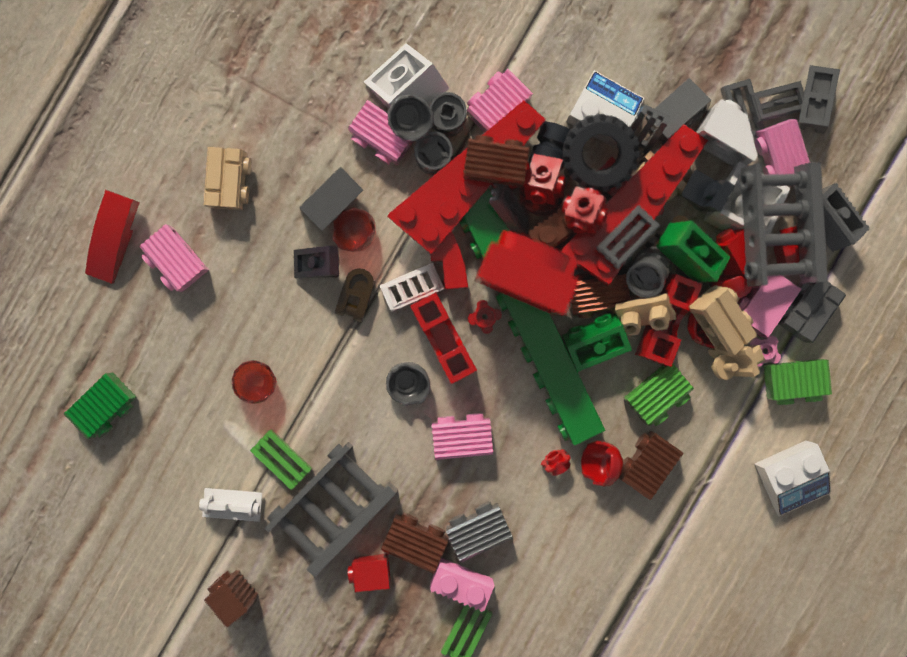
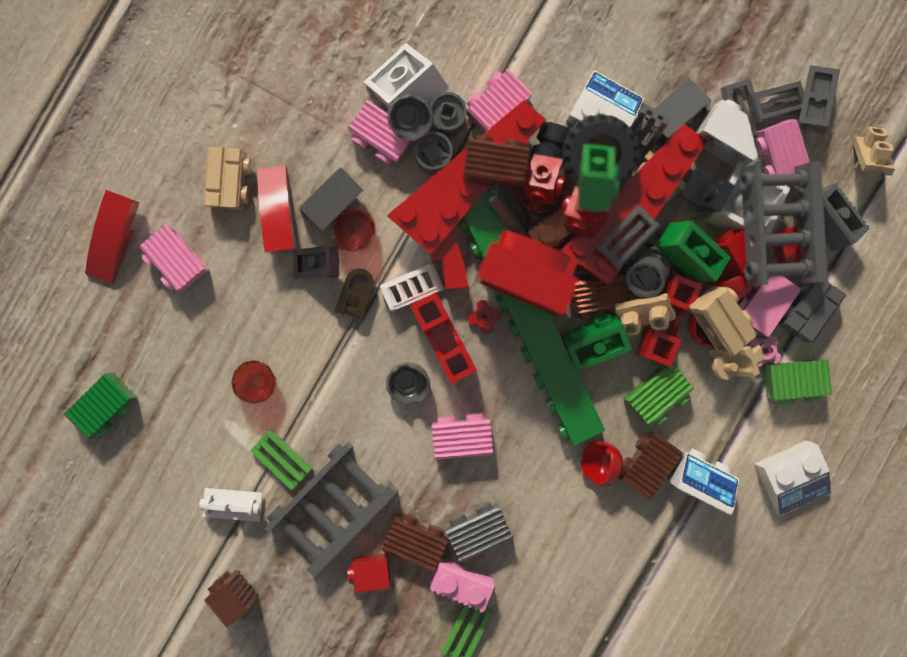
(276, 210): none -> slope
(556, 462): red plate -> none
(597, 178): none -> green brick
(705, 481): none -> slope
(873, 154): none -> tan hips

